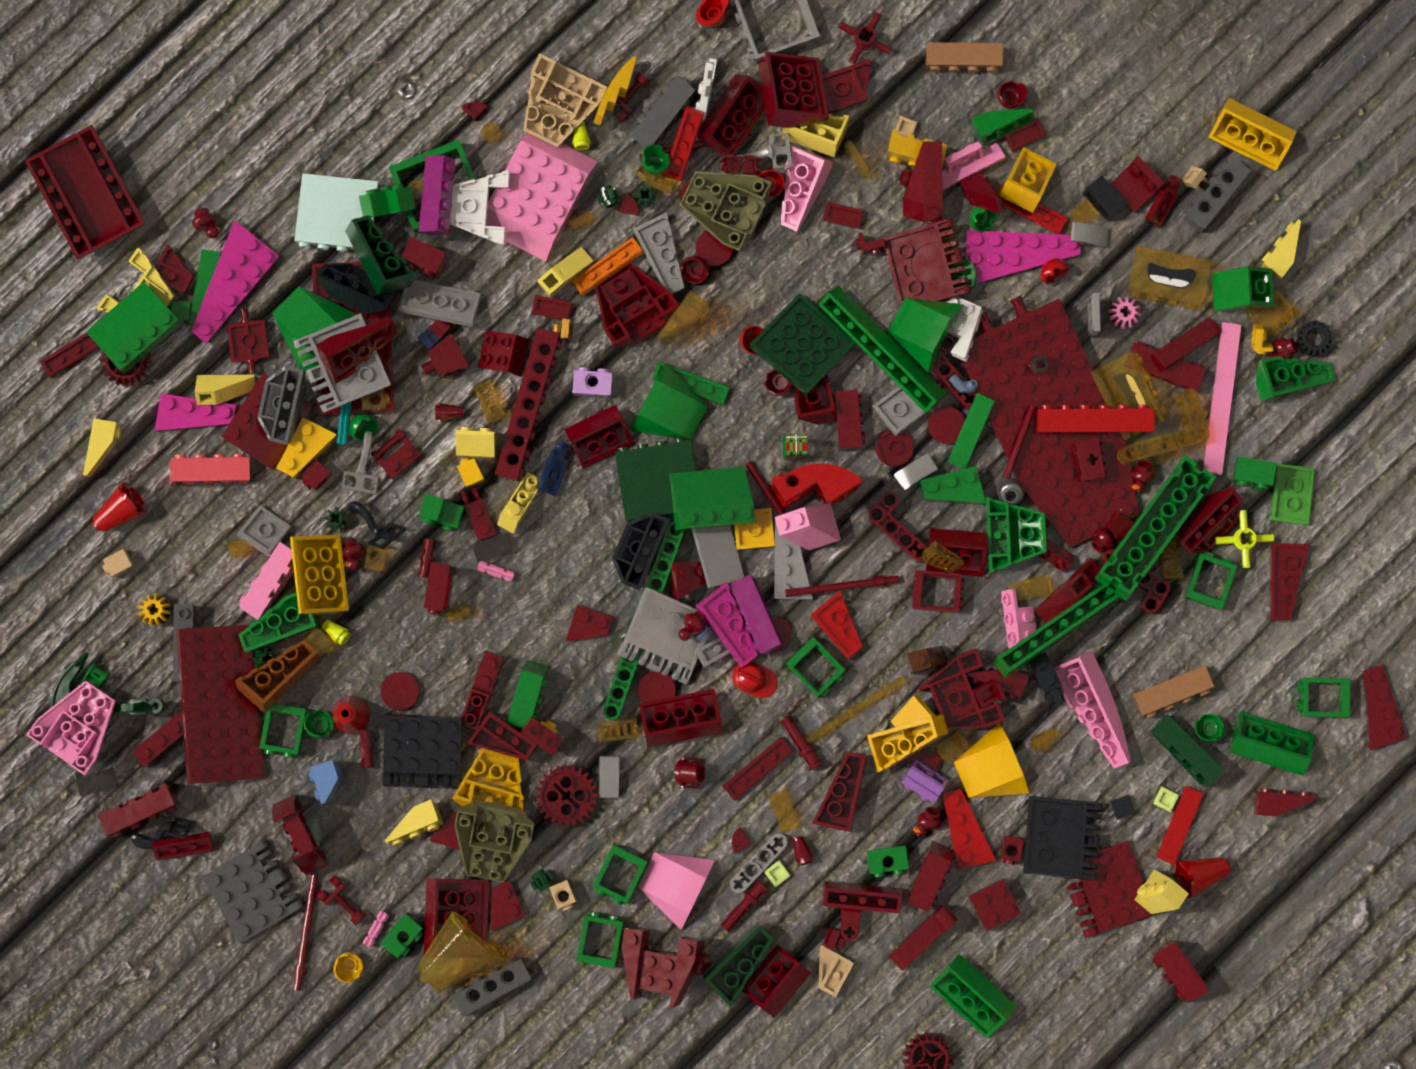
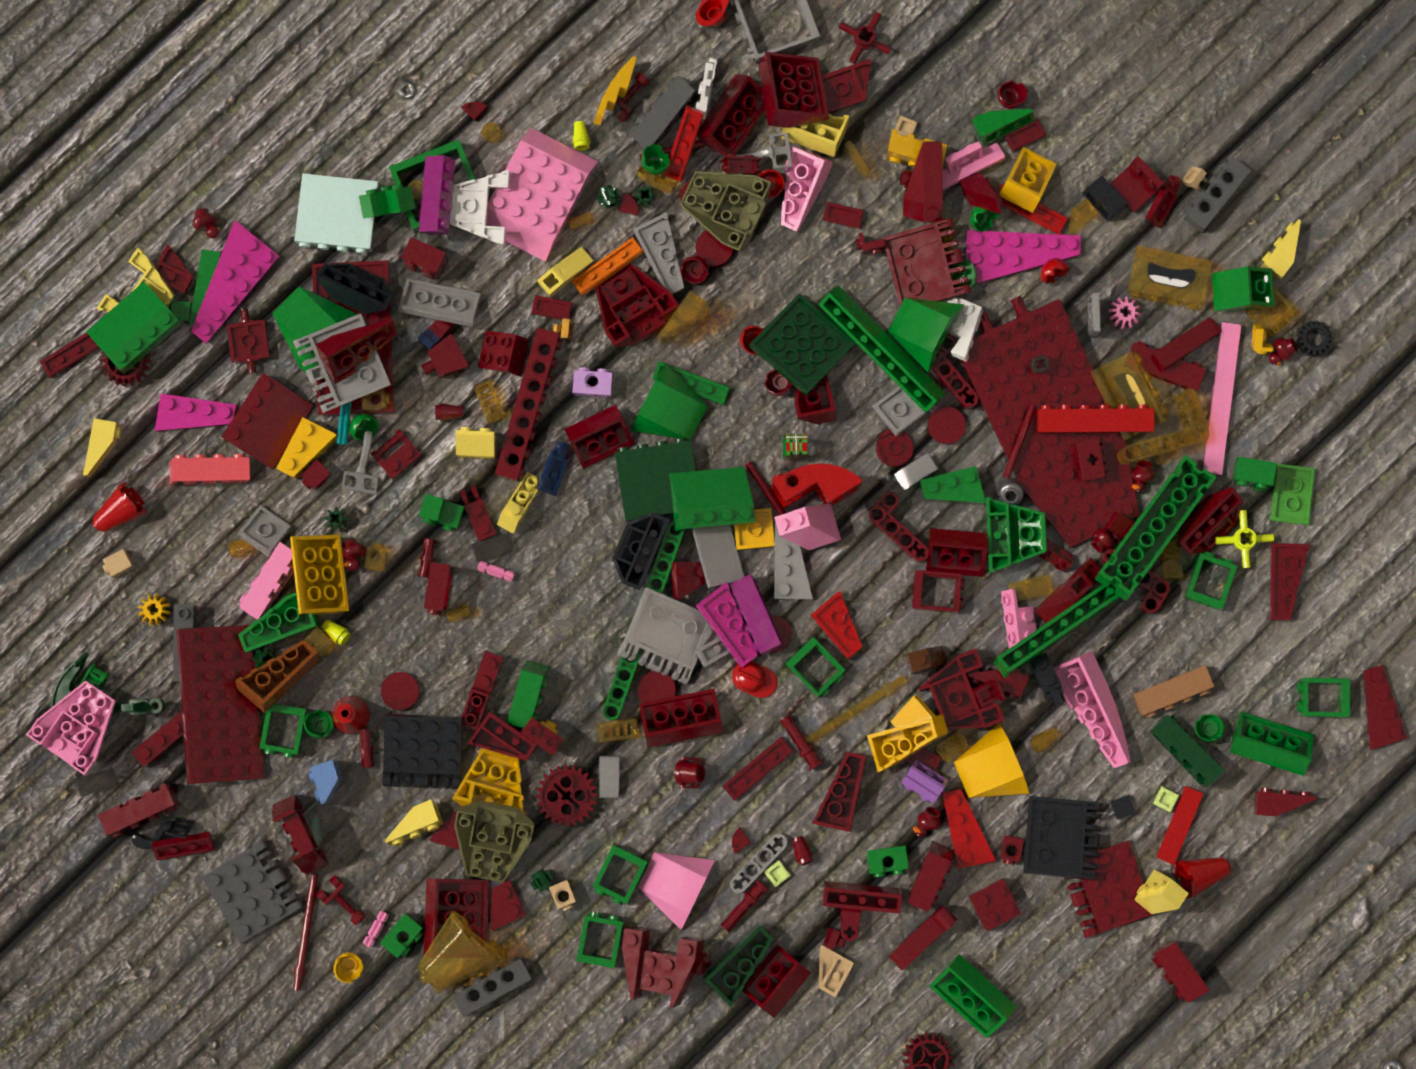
(85, 192): dark red slope -> none
(221, 388): light yellow slope -> none
(282, 404): dark grey wedge -> none
(356, 507): black piece -> none
(380, 261): dark green wedge -> none
(470, 472): yellow brick -> none
(559, 100): tan wedge -> none
(588, 624): dark red wing -> none
(694, 625): dark red animal -> none
(704, 635): sand blue tile -> none
(783, 810): clear yellow tile -> none
(849, 419): dark red brick -> none
(878, 581): dark red bar -> none
(929, 557): clear yellow slope -> none
(963, 386): sand blue arm -> none
(964, 56): medium nougat brick -> none
(971, 430): green tile -> none
(1089, 234): light grey slope -> none
(1252, 134): yellow slope -> none
(1287, 376): green wedge -> none

